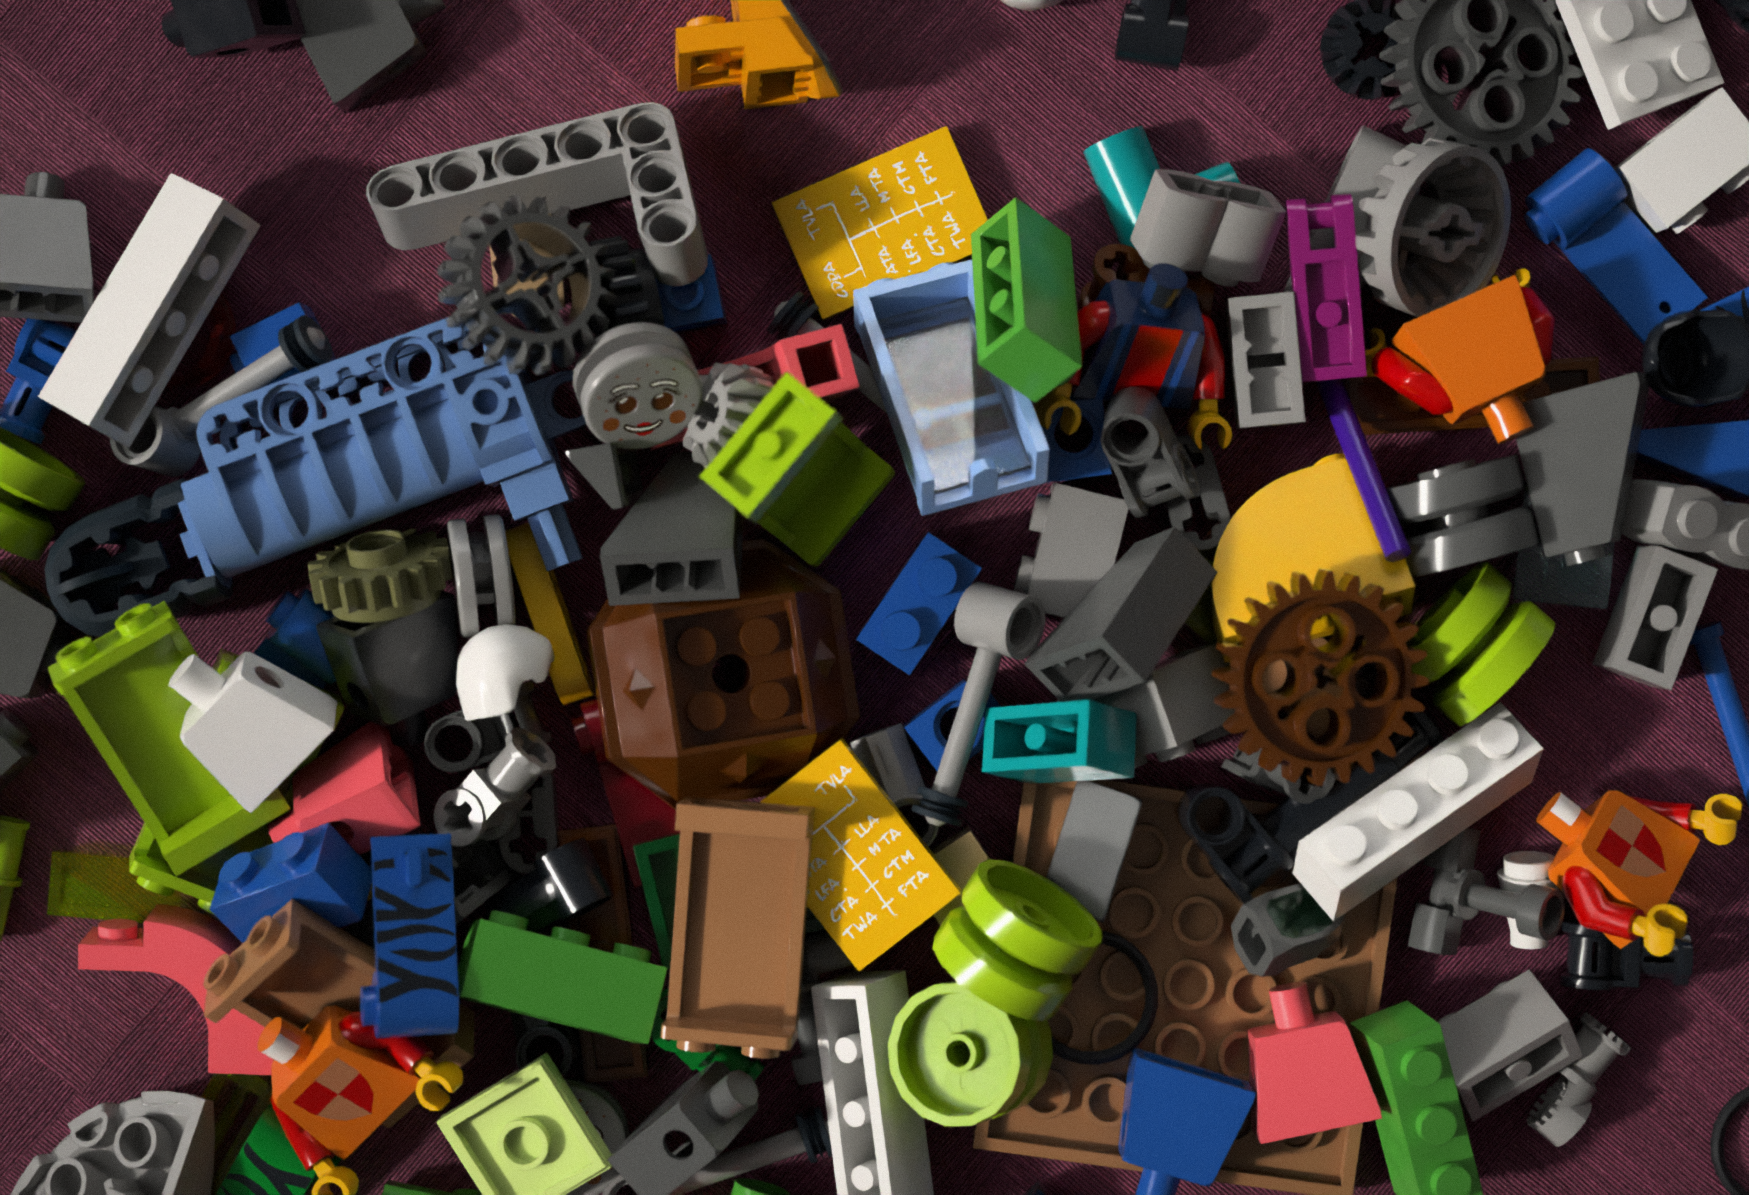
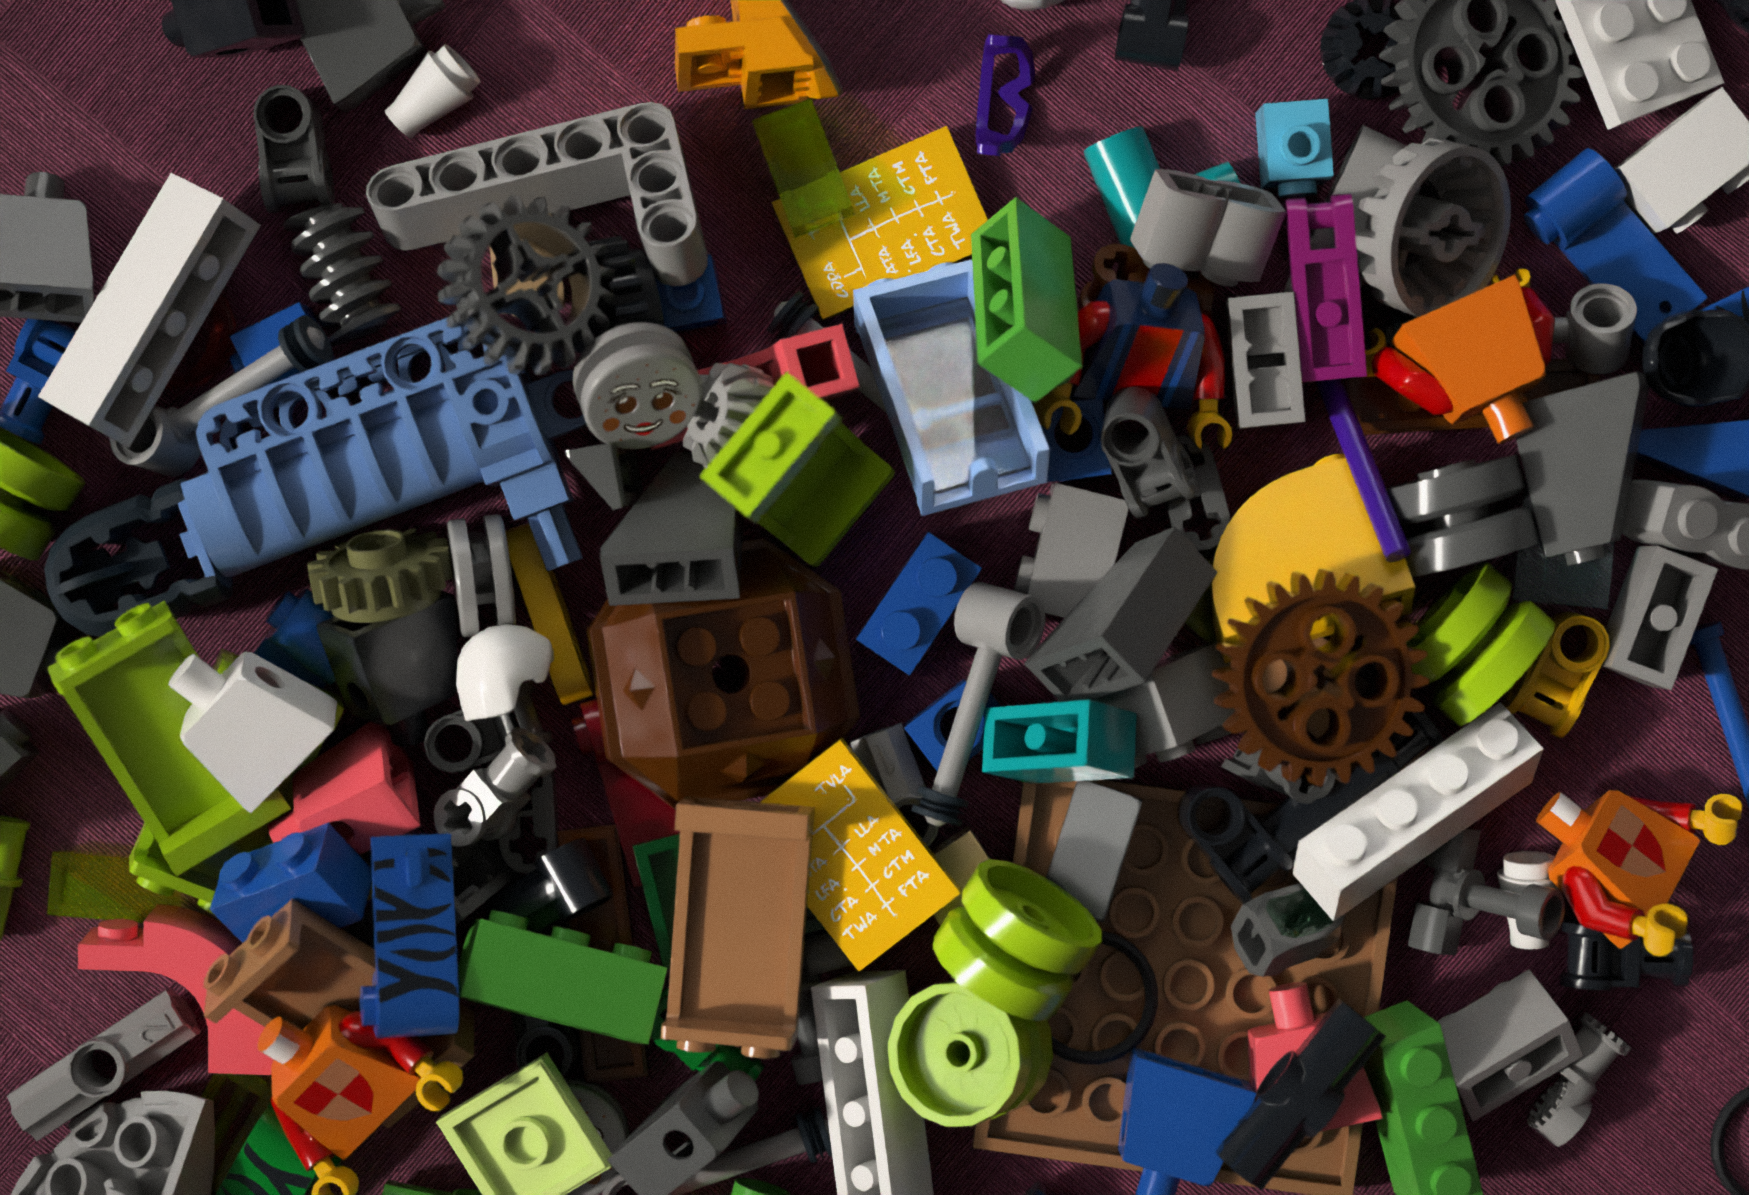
(74, 1084): none -> light grey piece
(292, 155): none -> dark grey piece
(342, 271): none -> dark grey piece
(434, 90): none -> white cone
(803, 167): none -> clear neon green tile
(989, 141): none -> dark purple helmet
(1294, 146): none -> medium azure brick
(1300, 1094): none -> black piece
(1560, 678): none -> yellow piece
(1594, 330): none -> light grey piece

